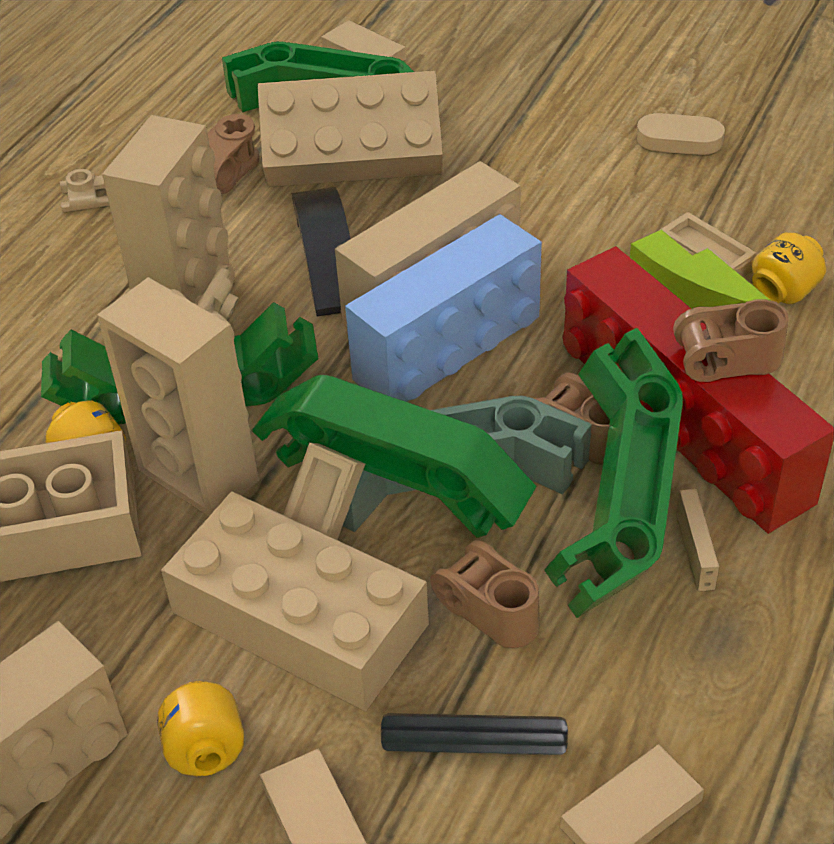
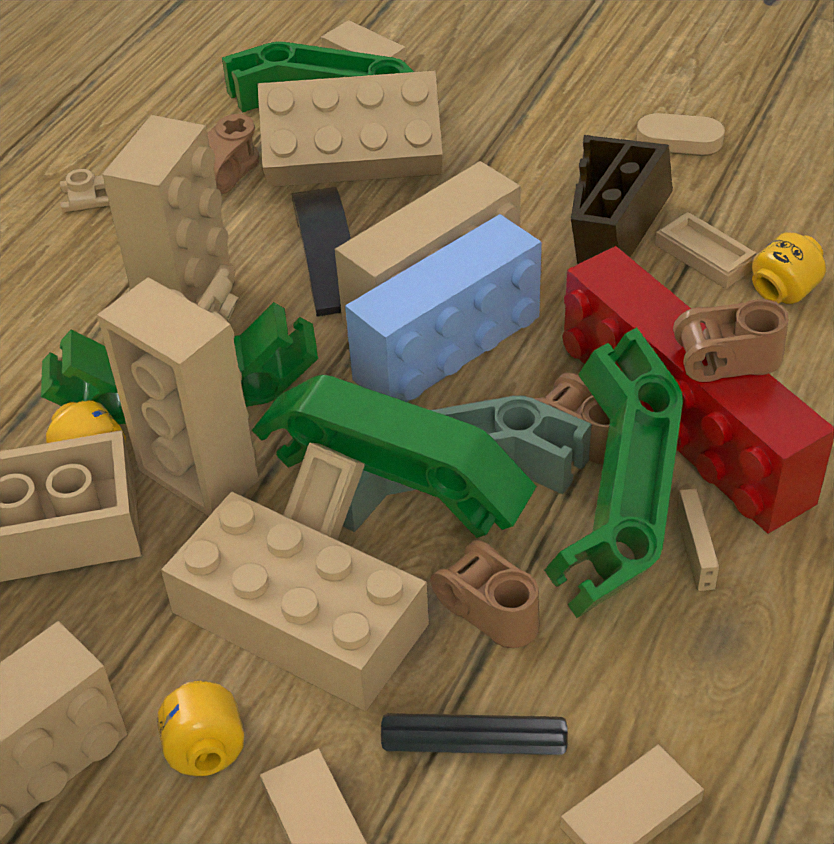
(618, 194): none -> dark brown wedge
(695, 278): lime slope -> none

